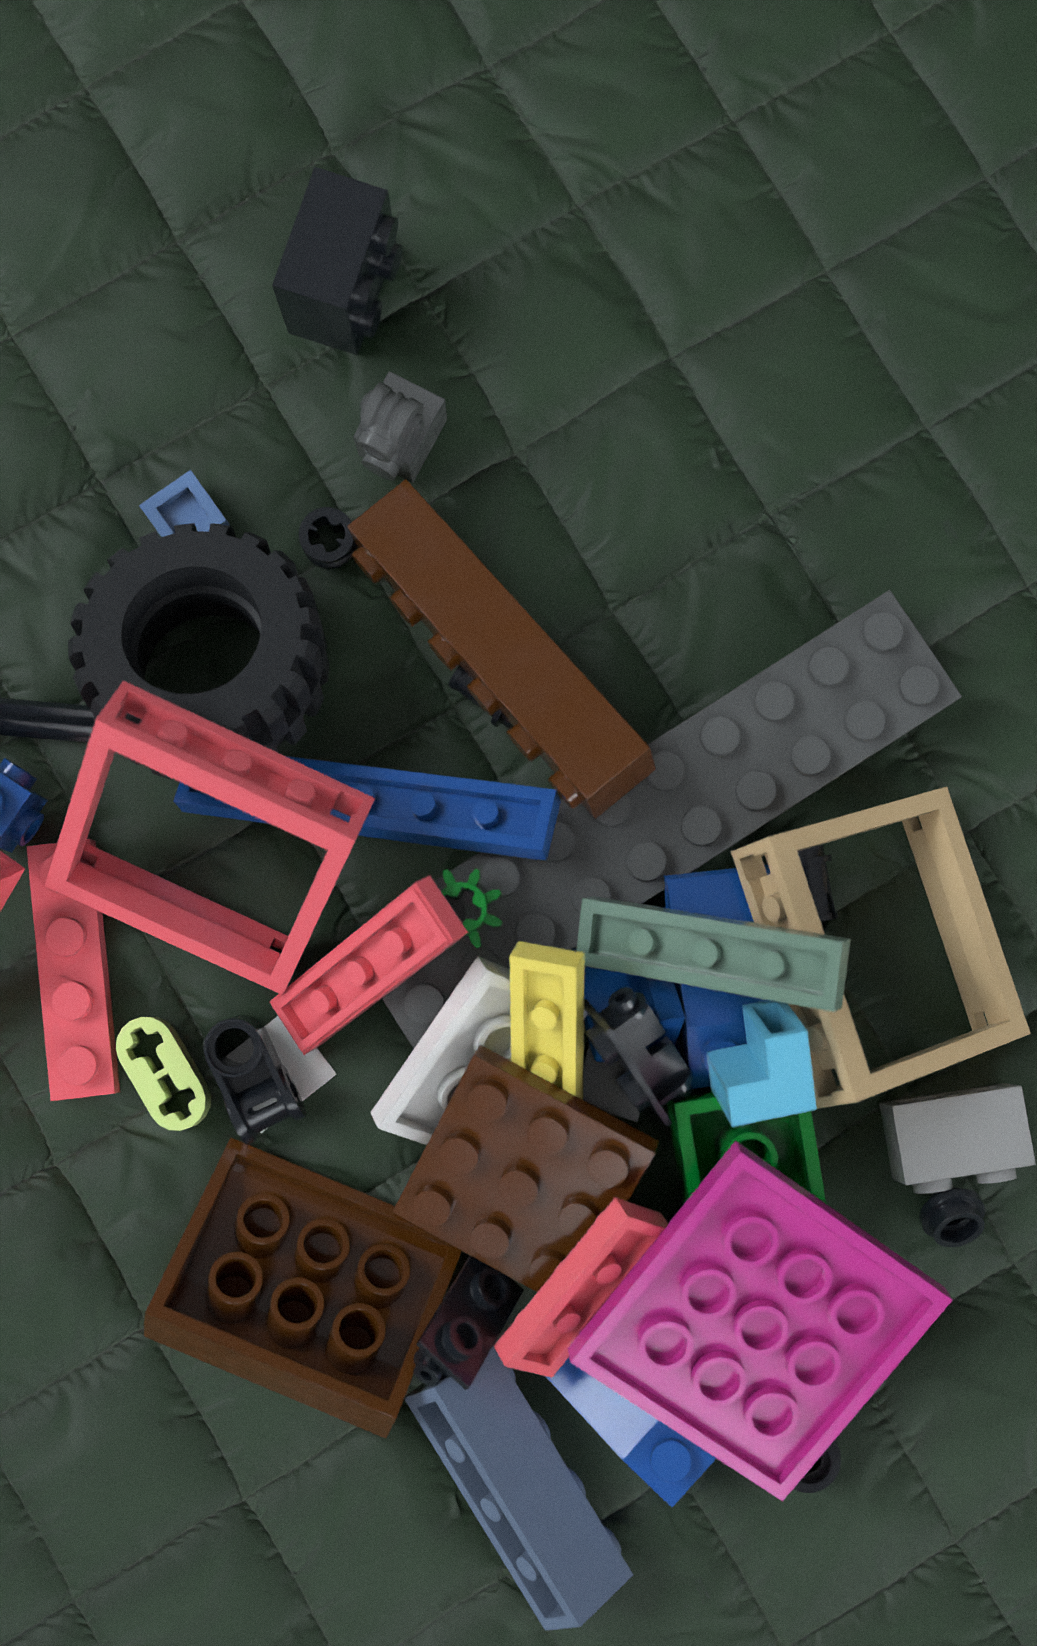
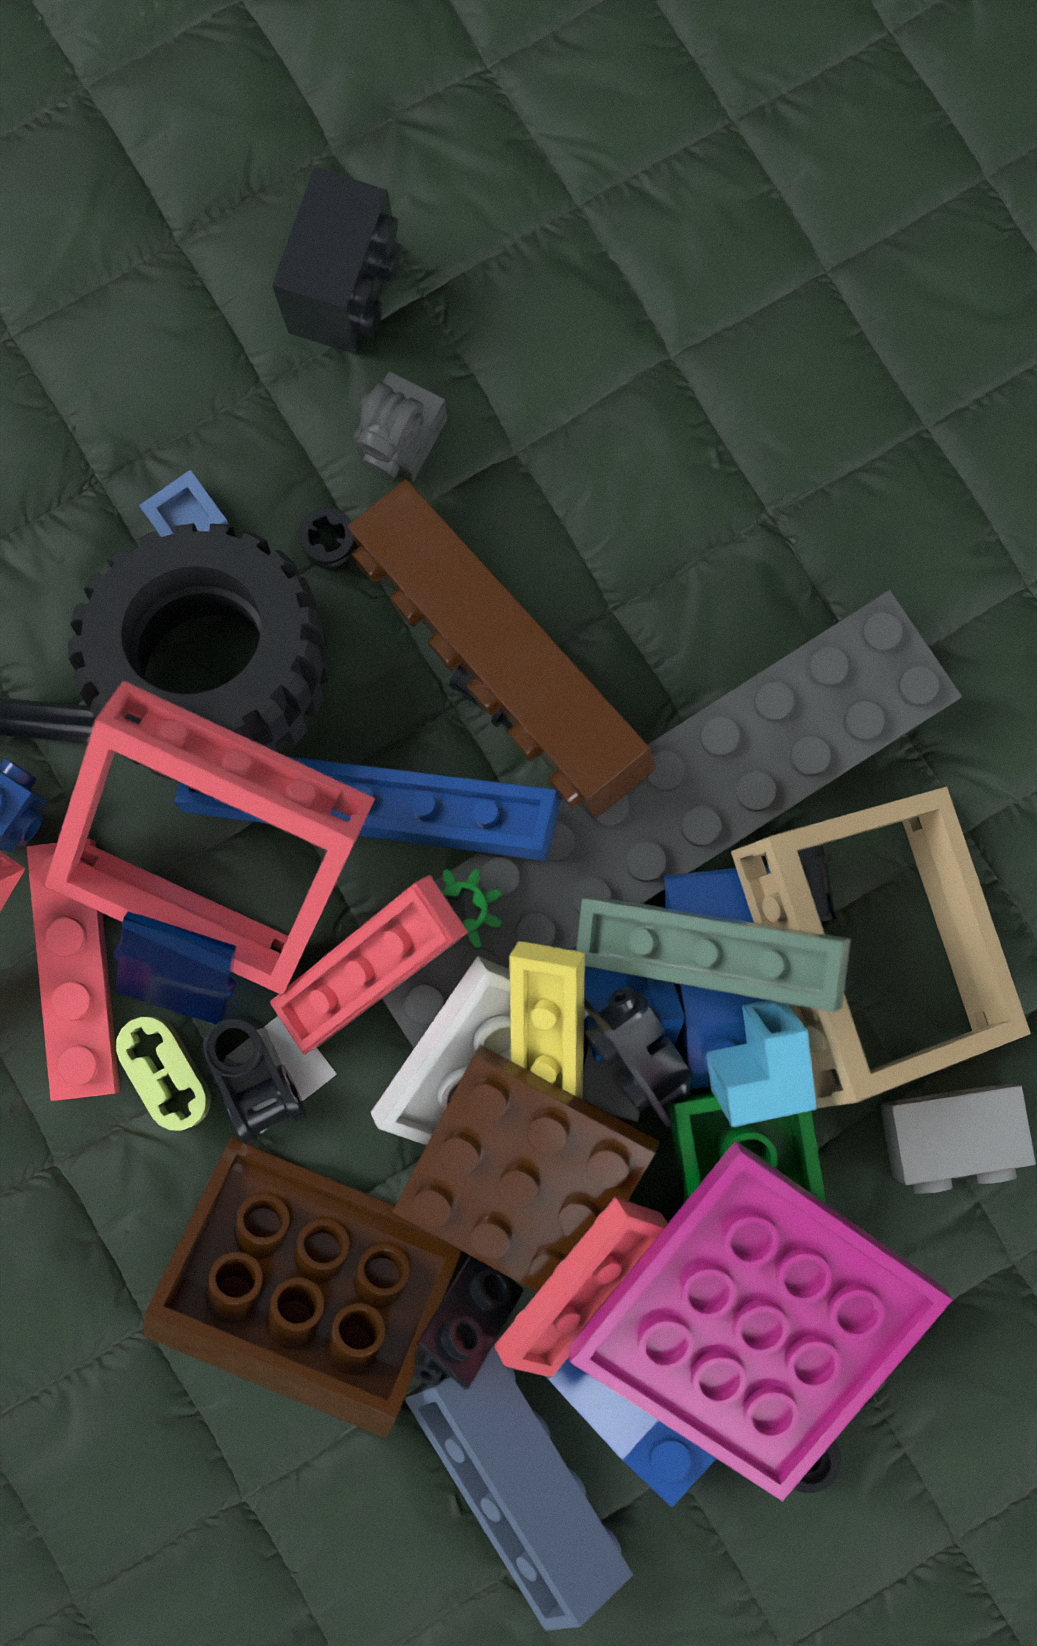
(174, 968): none -> clear blue piece
(953, 1217): black plate -> none

